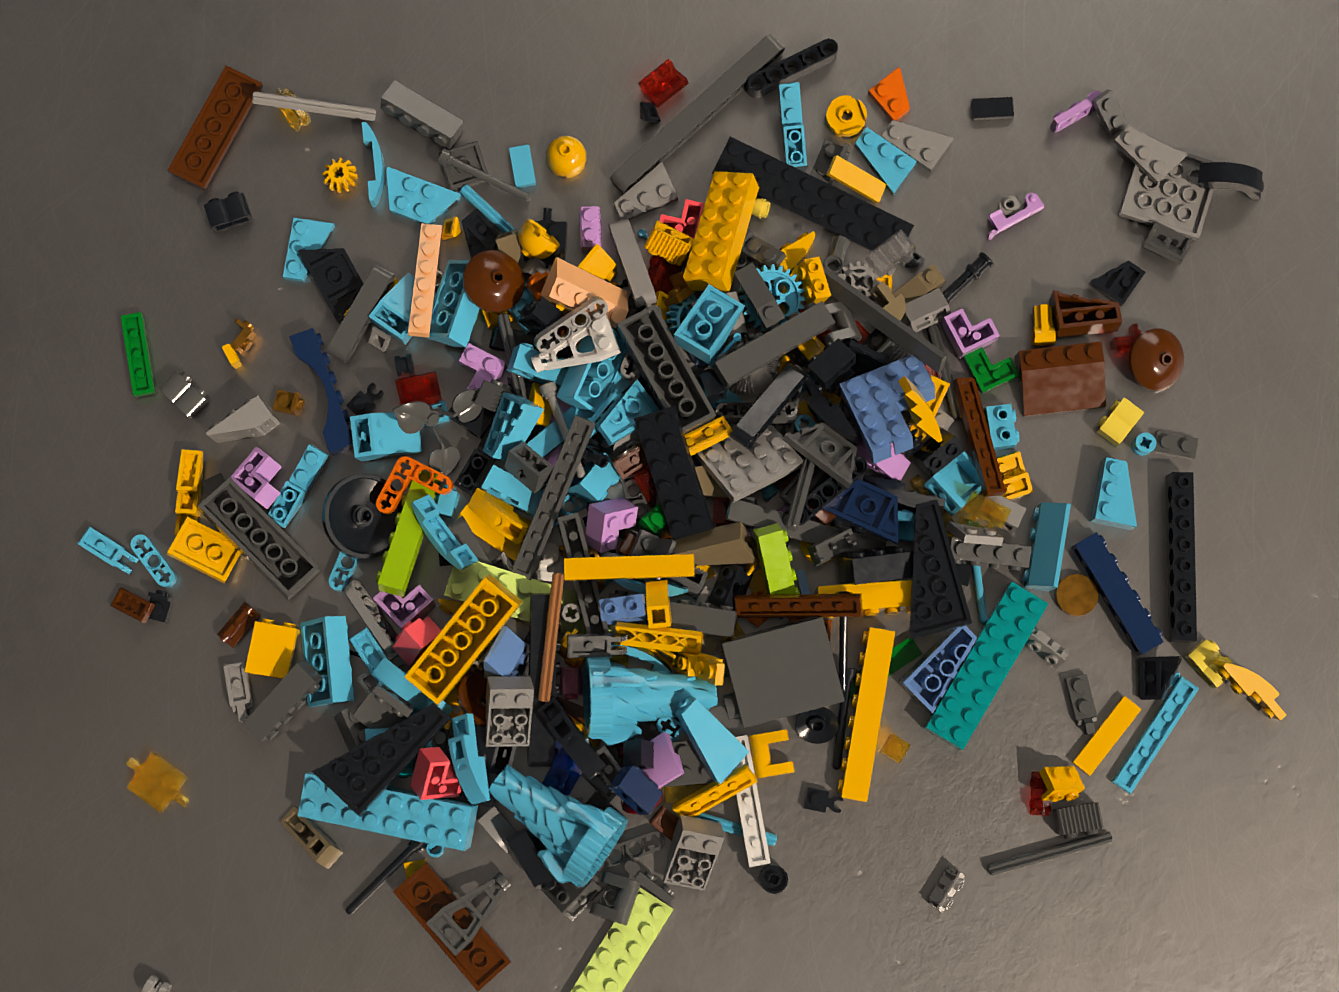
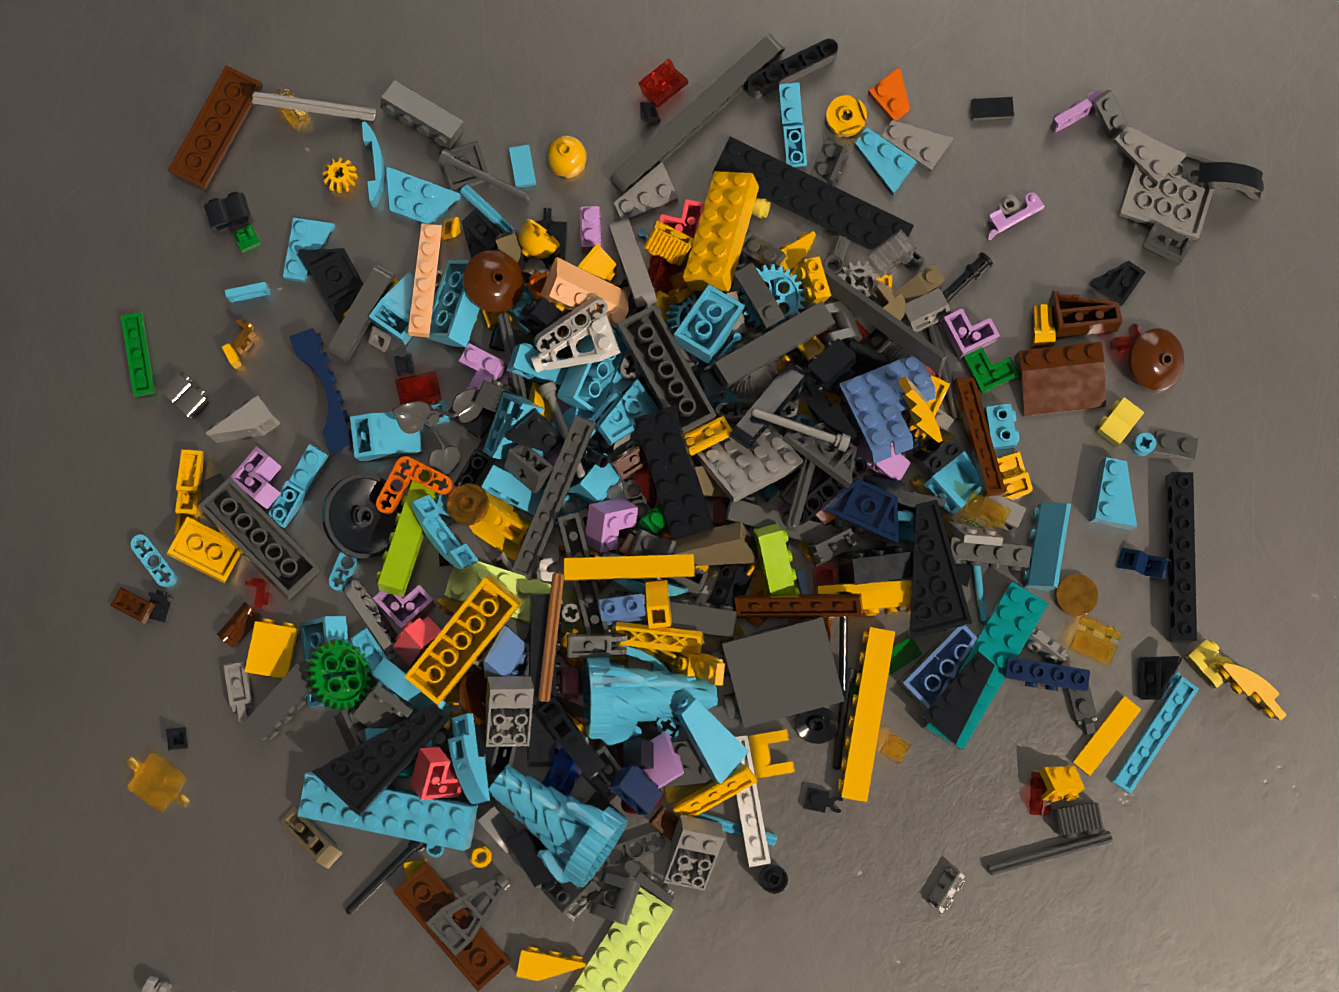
(106, 549): medium azure hinge -> none
(176, 738): none -> black slope
(247, 238): none -> green tile
(247, 292): none -> medium azure tile
(262, 595): none -> clear red bracket
(288, 402): pearl gold bracket -> none
(341, 694): none -> green gear
(363, 403): black plate -> none
(467, 504): none -> pearl gold tile
(473, 856): none -> yellow plate
(535, 433): none -> black wing
(540, 965): none -> yellow slope
(825, 575): none -> clear red brick
(839, 441): none -> light grey piece
(856, 179): yellow tile -> none
(955, 704): none -> black wing
(1046, 674): none -> dark blue bracket
(1092, 646): none -> clear yellow plate
(1117, 594): dark blue brick -> none
(1143, 564): none -> dark blue slope

